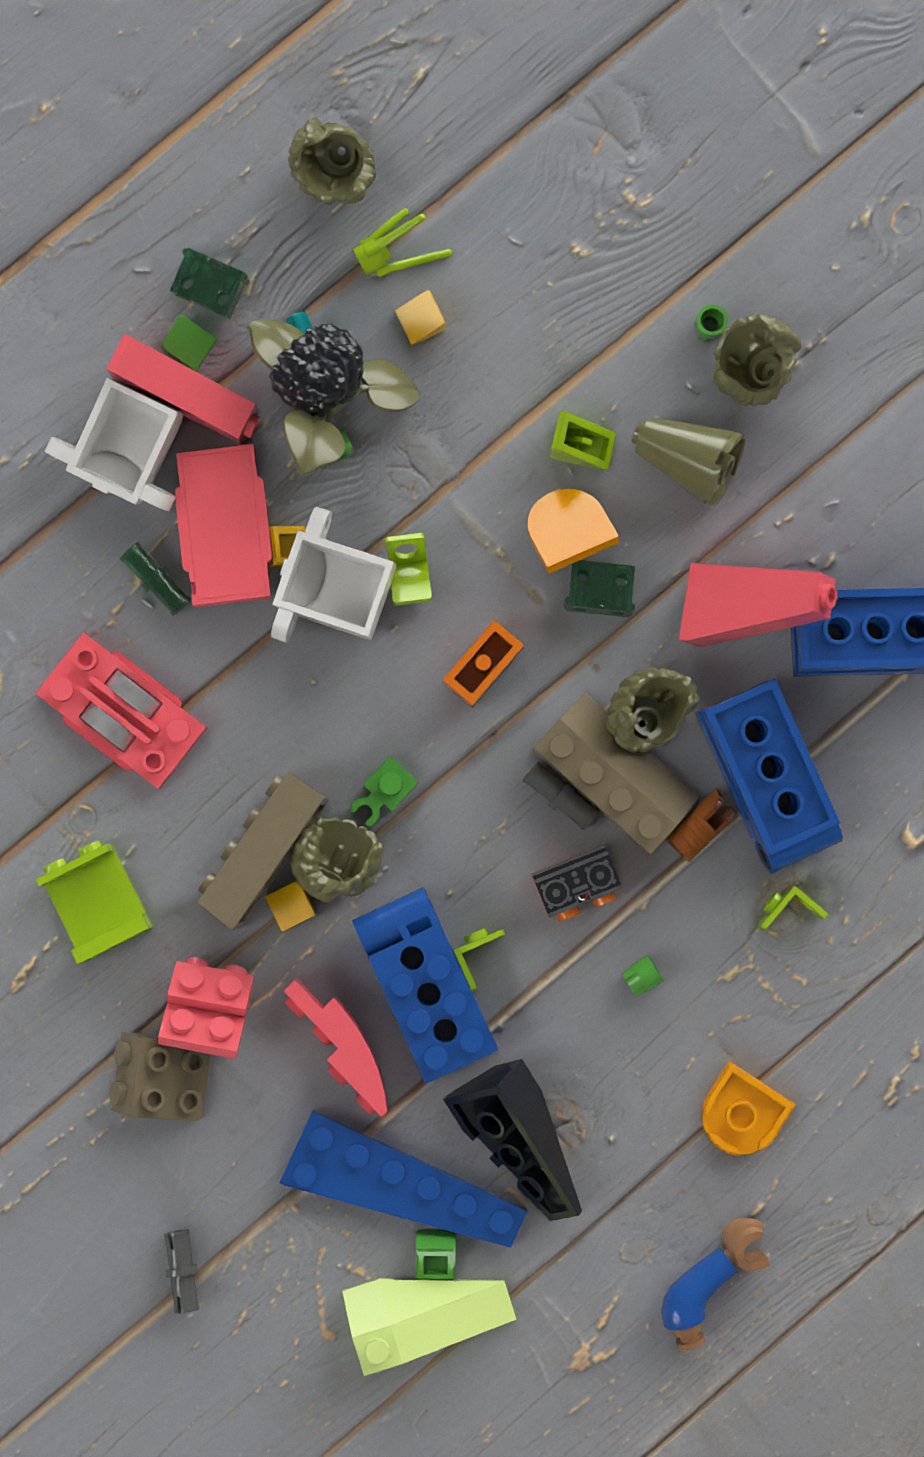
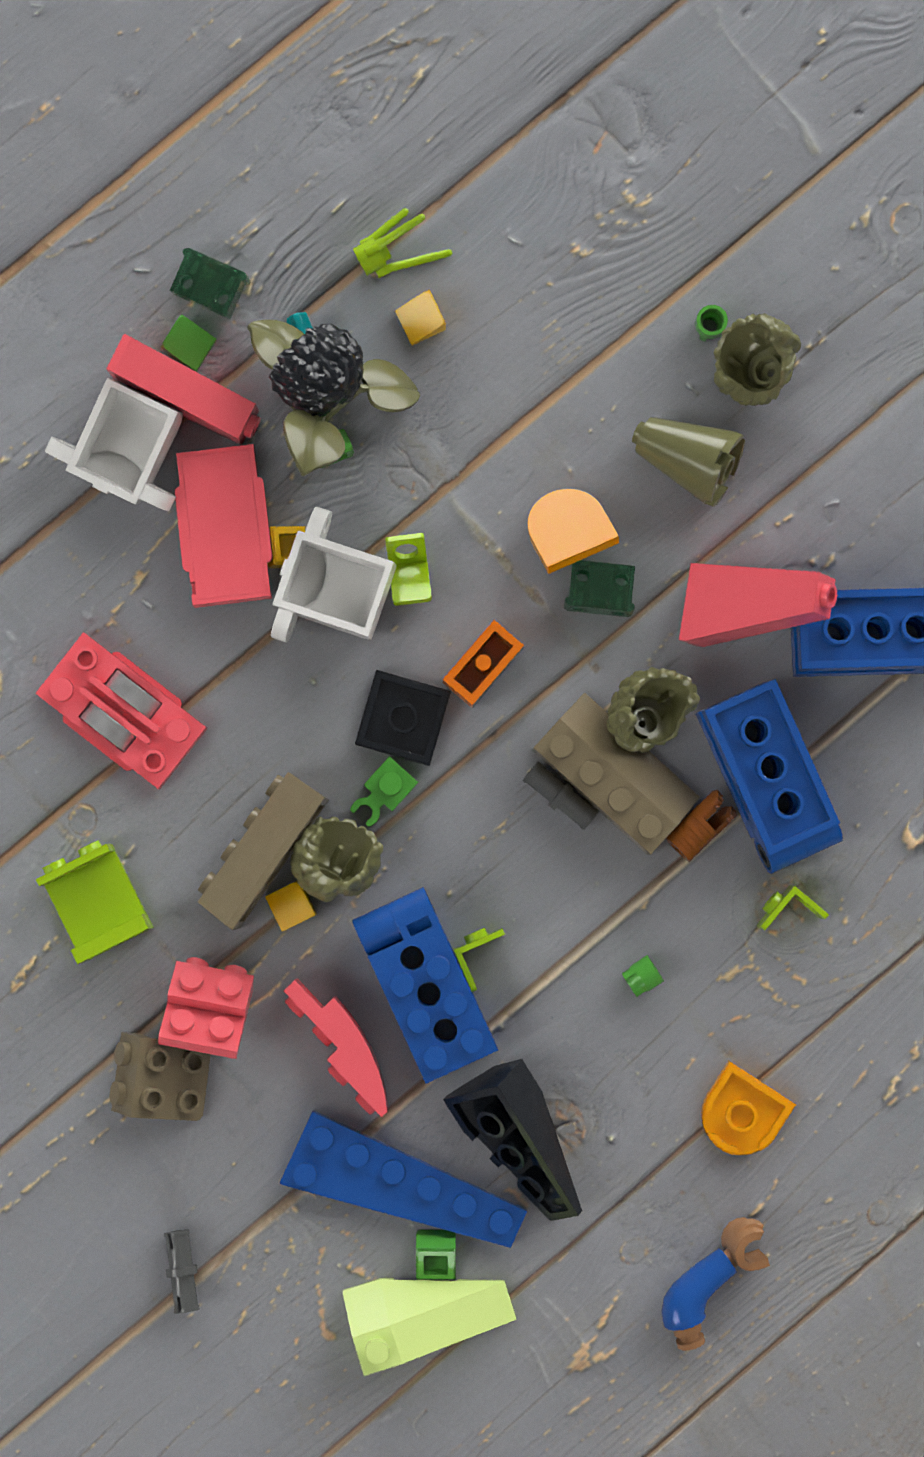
(155, 579): clear green pin -> none
(325, 169): olive hair -> none
(402, 717): none -> black tile
(577, 882): brick -> none
(582, 442): lime slope -> none

